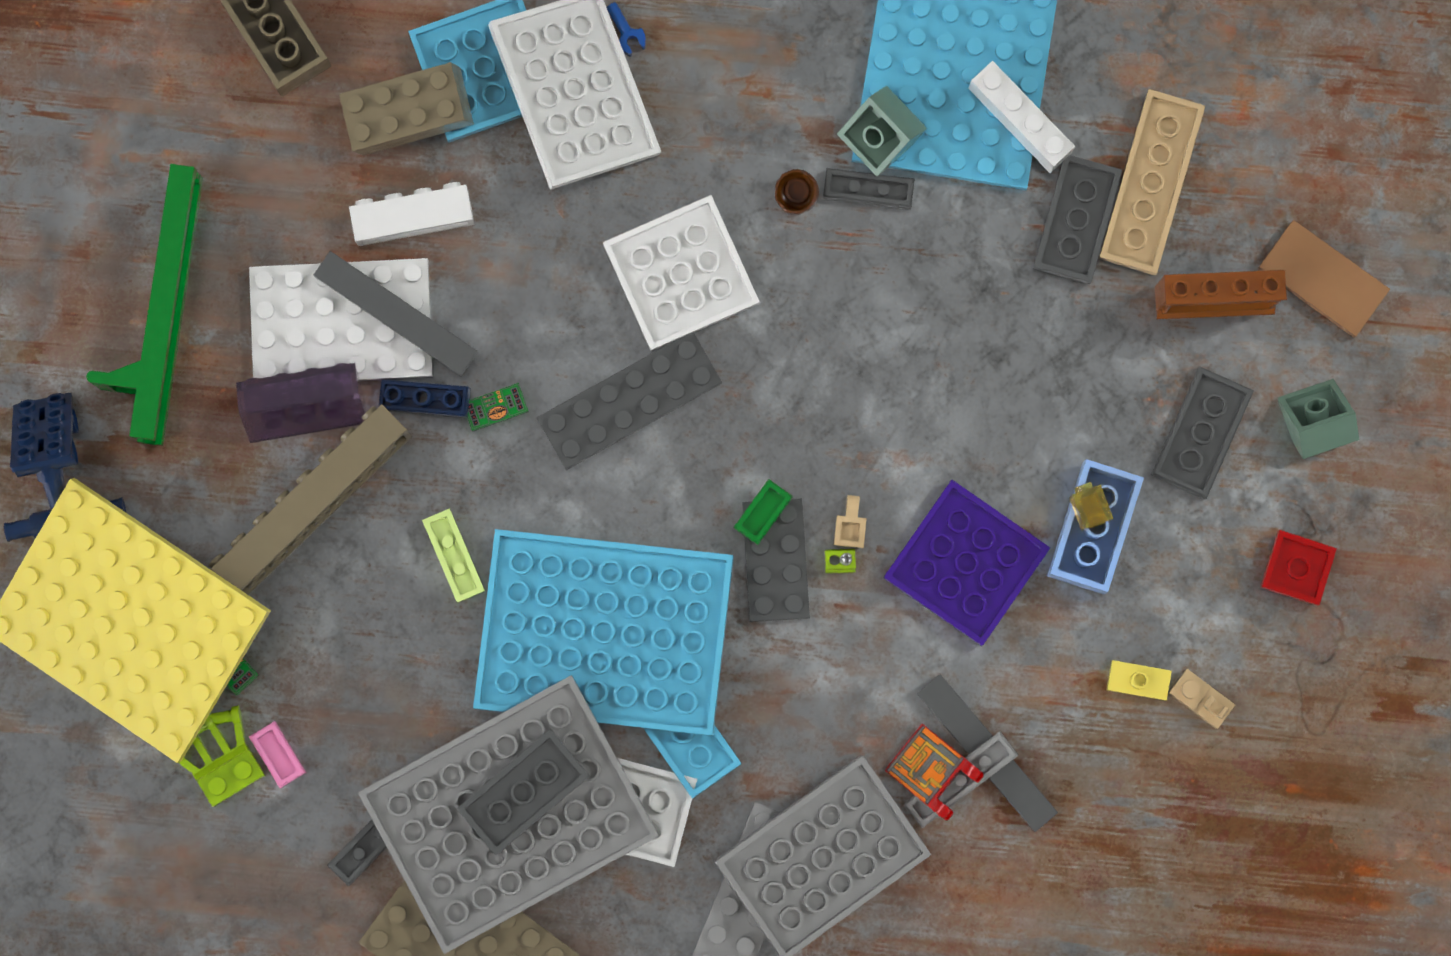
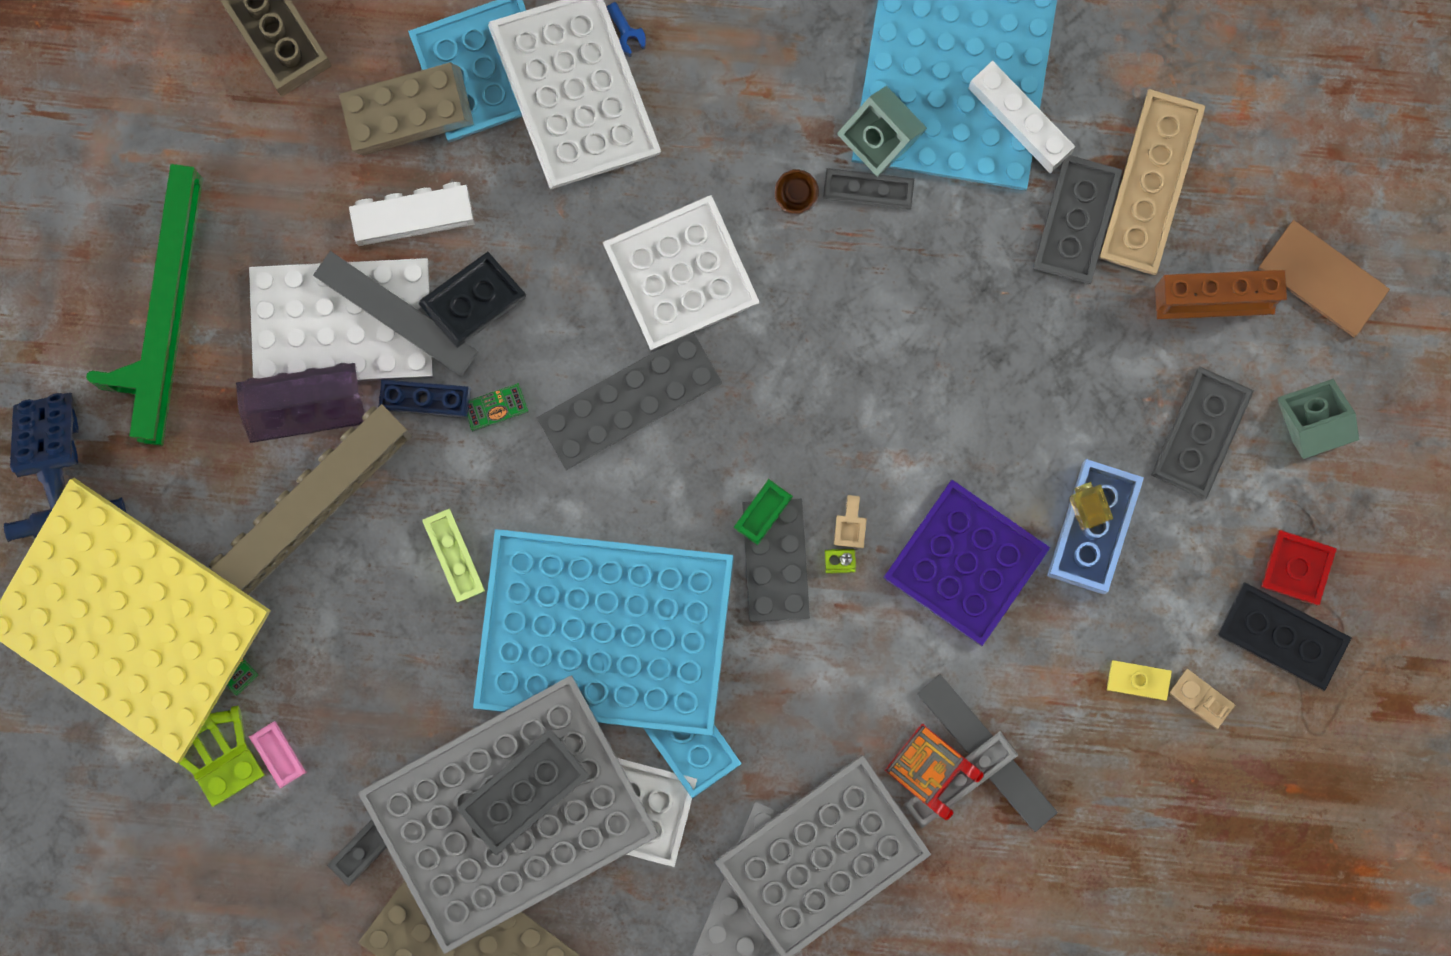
(472, 299): none -> black tile
(1284, 636): none -> black tile

